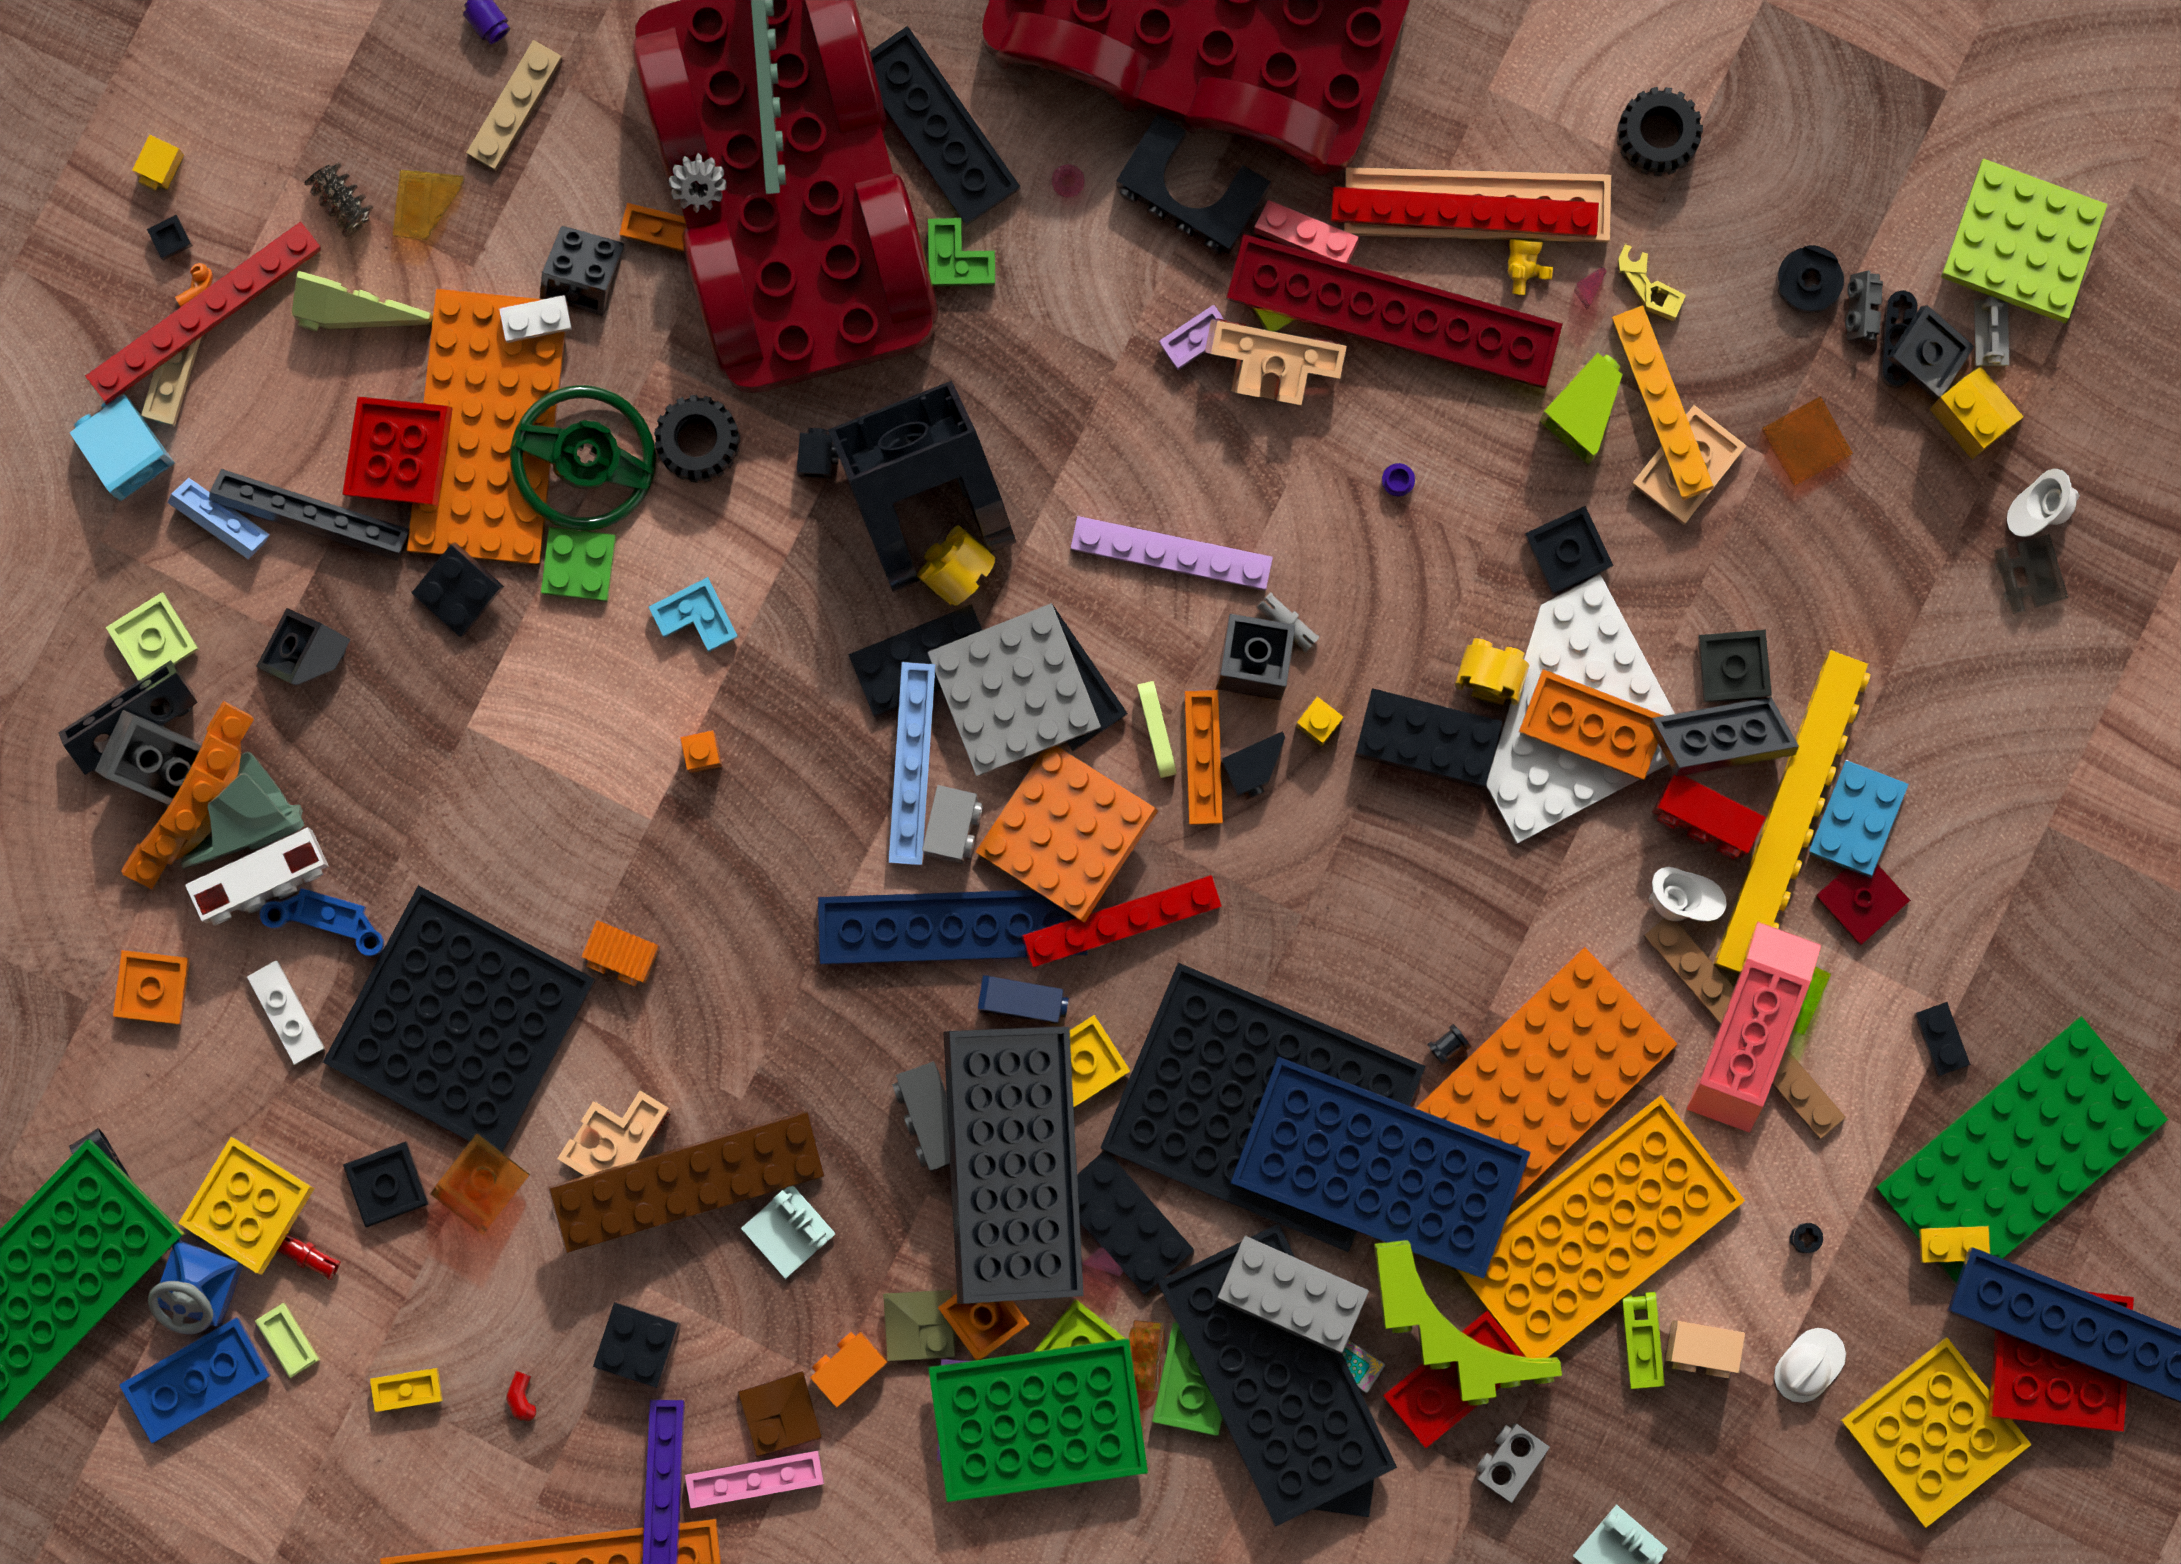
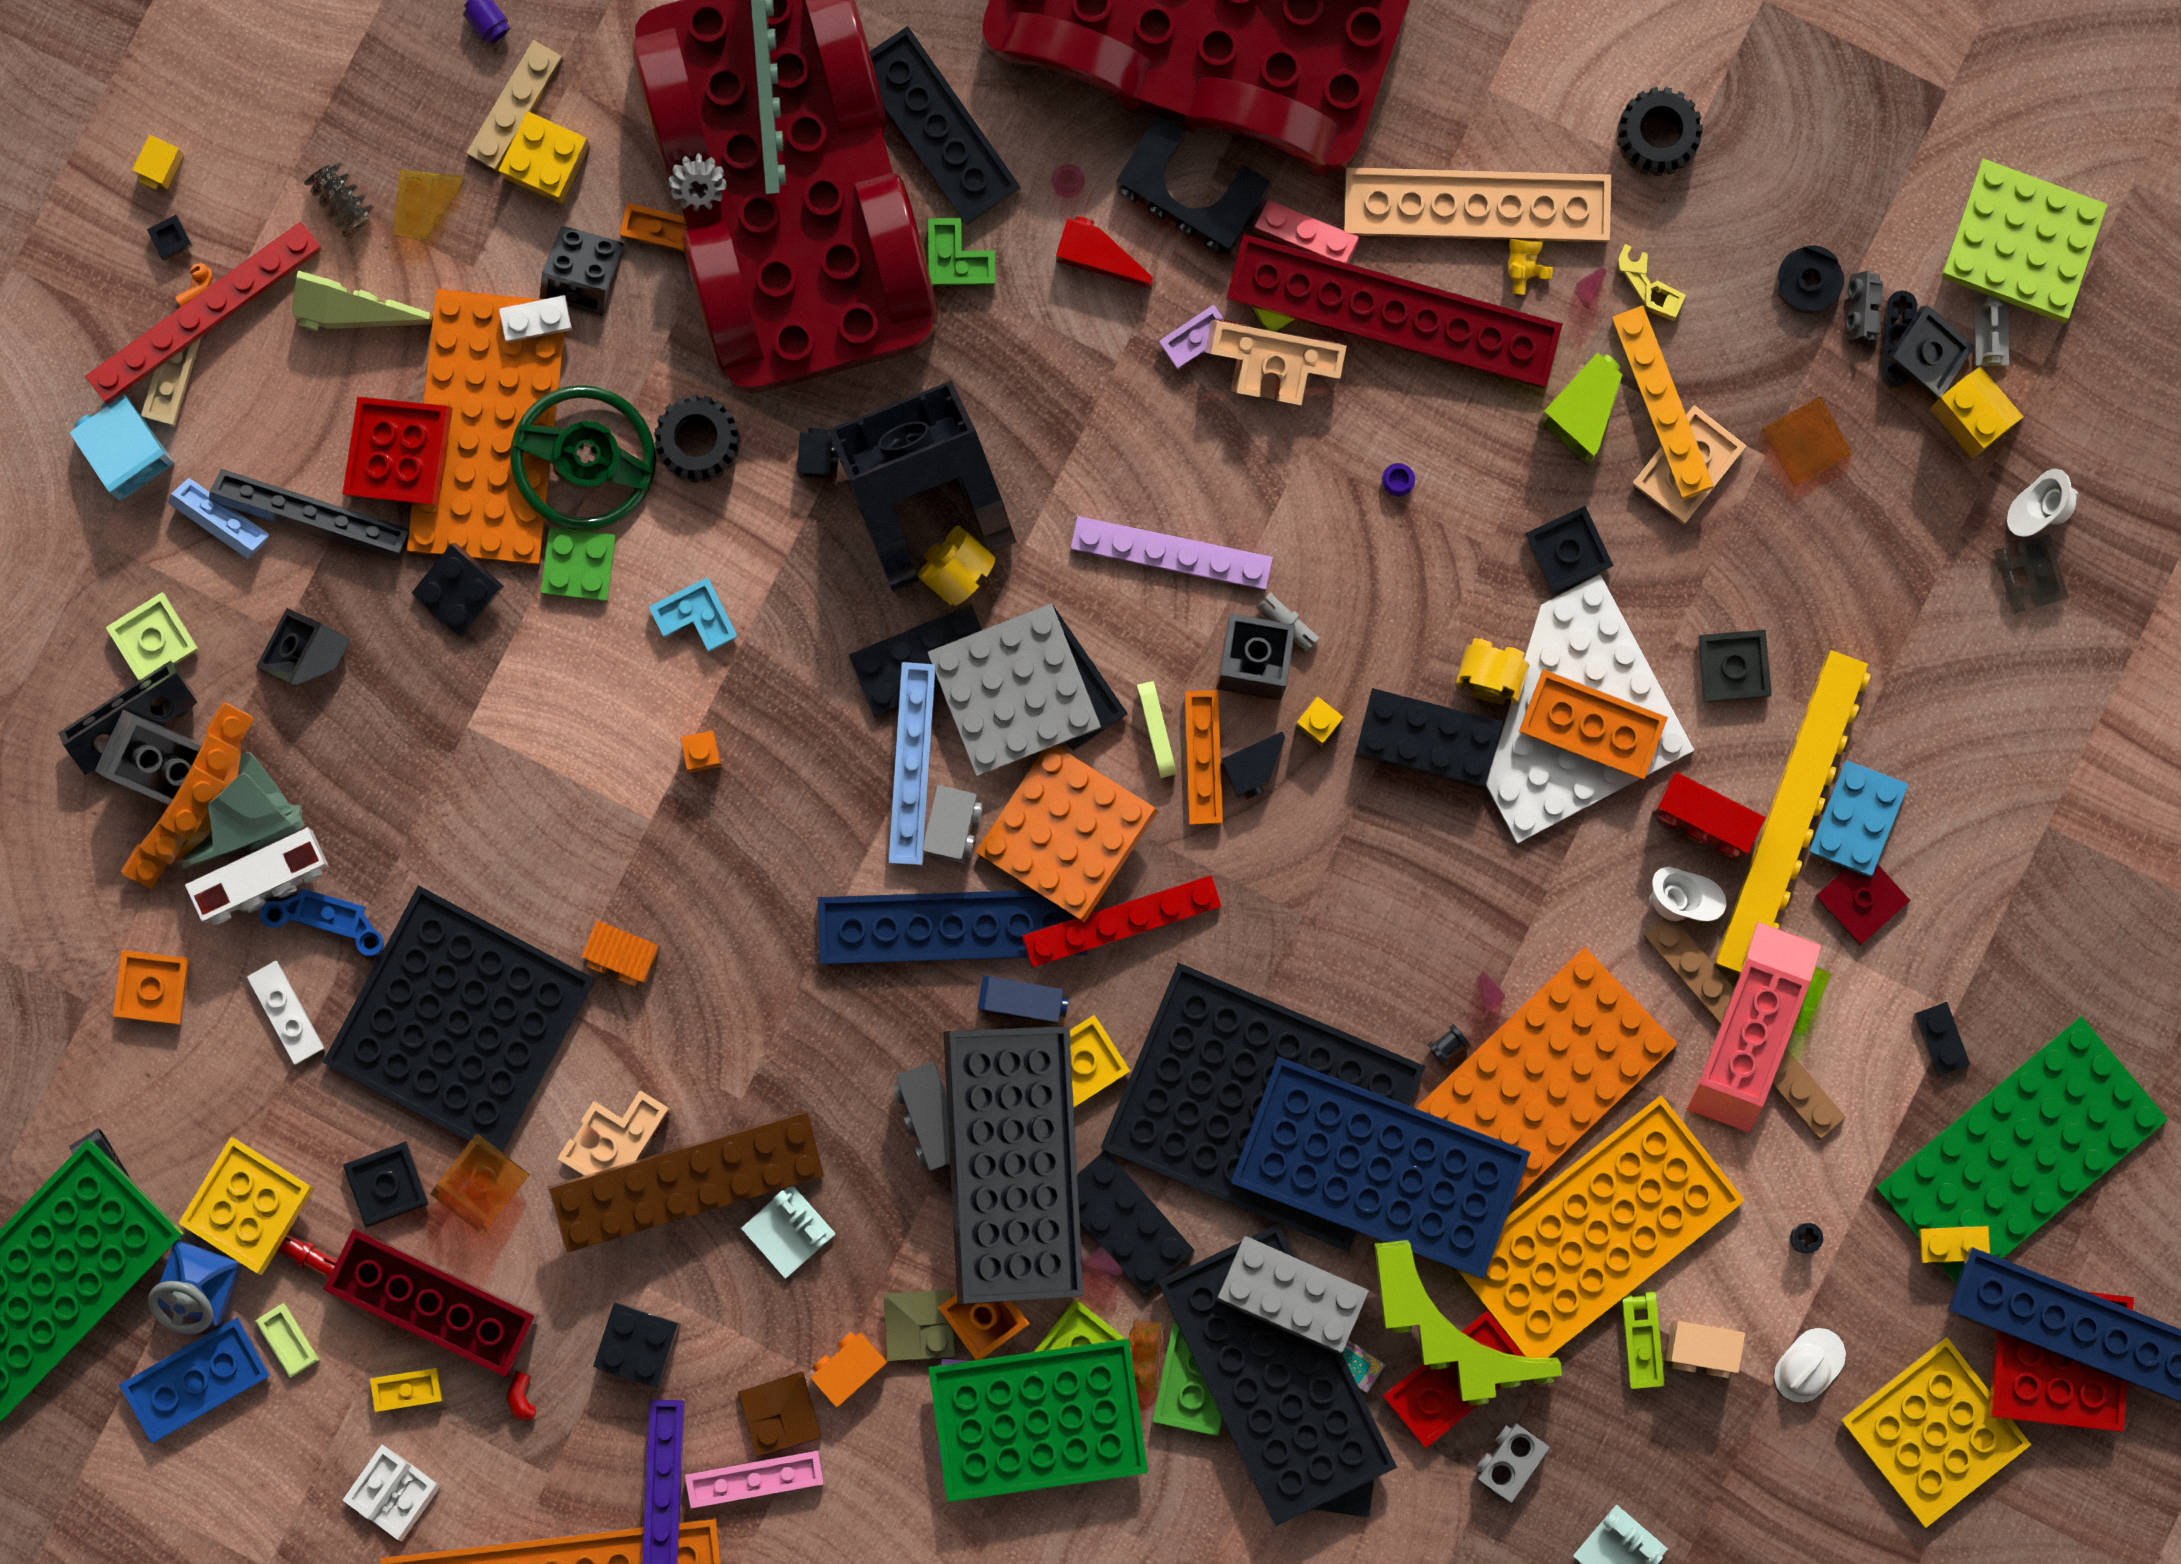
(391, 1492): none -> white slope
(431, 1302): none -> dark red brick
(544, 157): none -> yellow brick
(1094, 251): none -> red slope
(1465, 212): red plate -> none
(1490, 993): none -> clear pink slope
(1723, 736): black plate -> none

